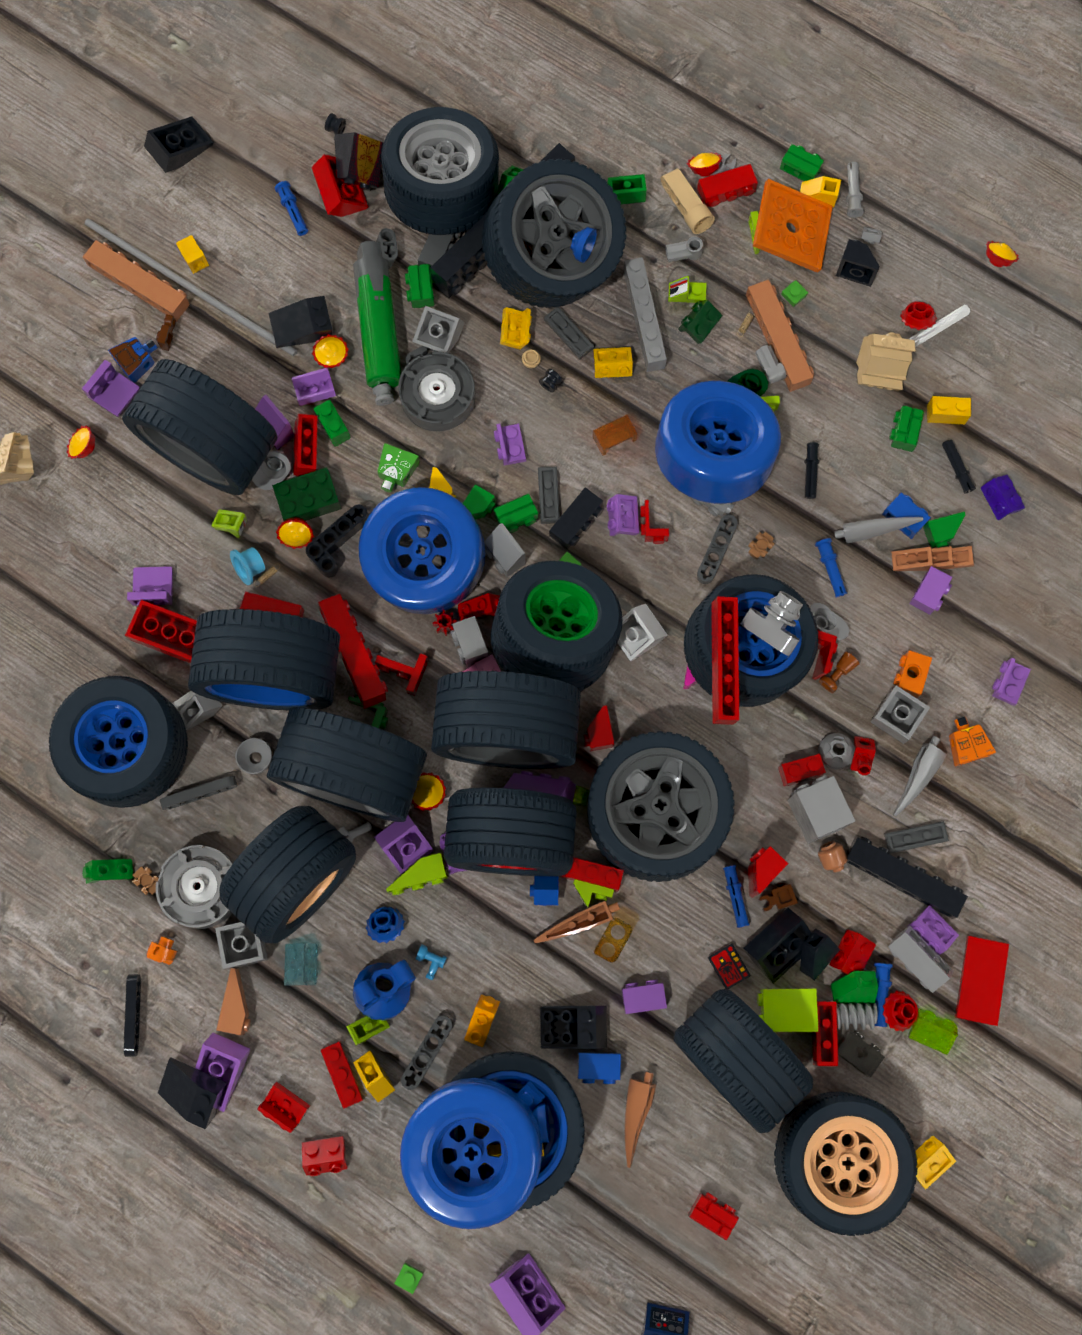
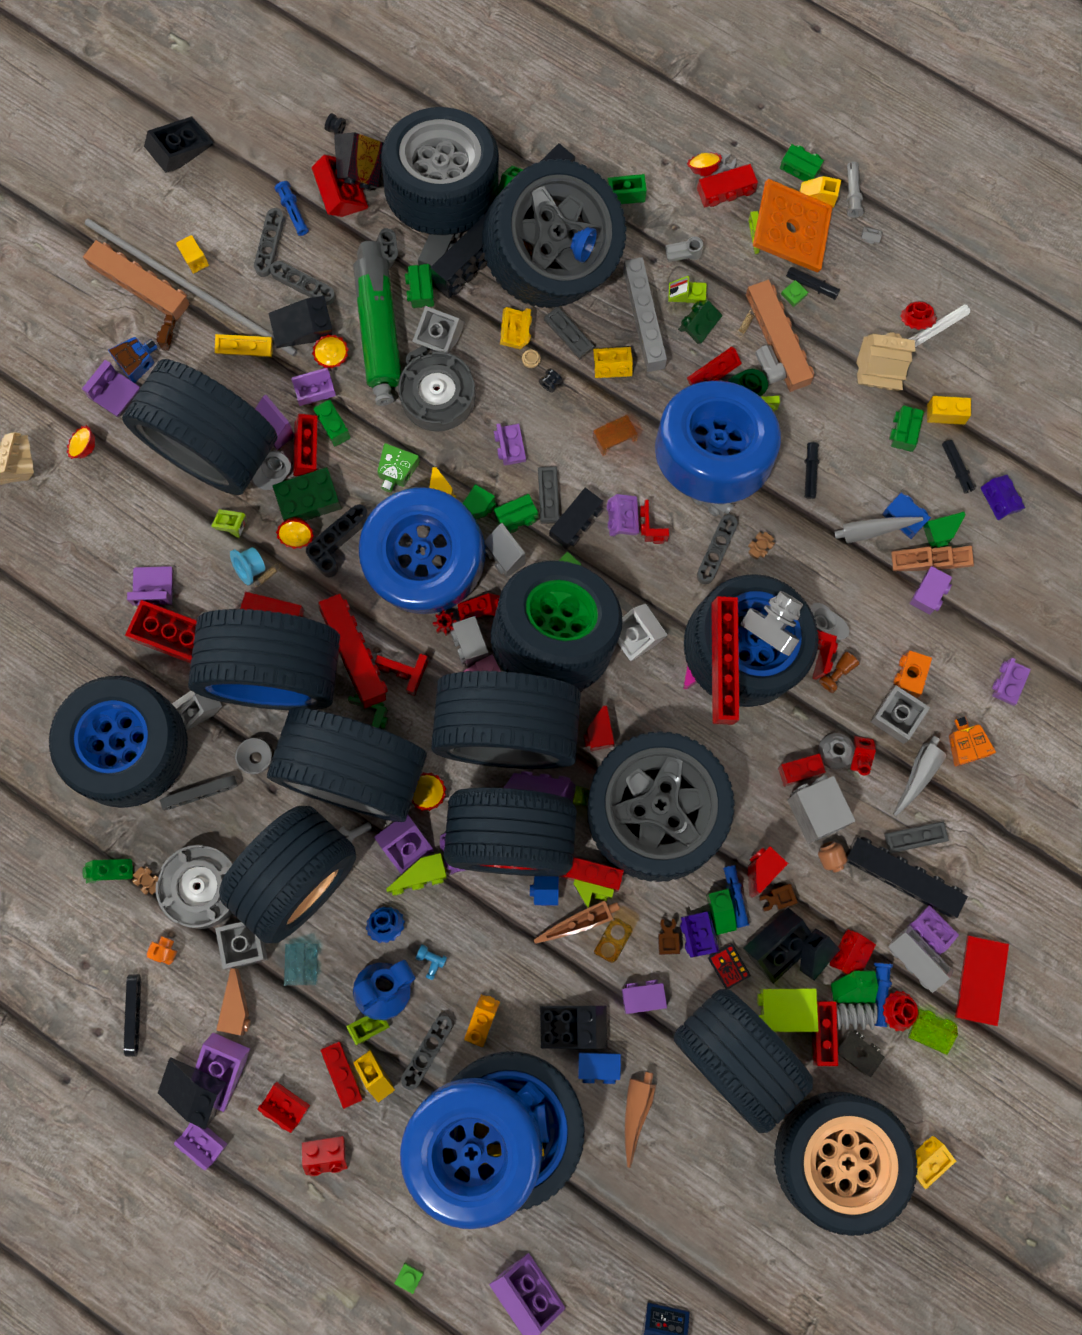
(200, 1145): none -> medium lavender bracket
(243, 345): none -> yellow plate
(269, 242): none -> dark grey beam
(304, 280): none -> dark grey beam
(669, 941): none -> reddish brown plate
(687, 201): tan beam -> none
(699, 934): none -> dark purple bracket
(713, 1215): red brick -> none
(717, 367): none -> red plate
(722, 911): none -> green slope
(813, 283): none -> black axle
(829, 558): blue pin -> none
(858, 263): black slope -> none
(1000, 254): piece -> none

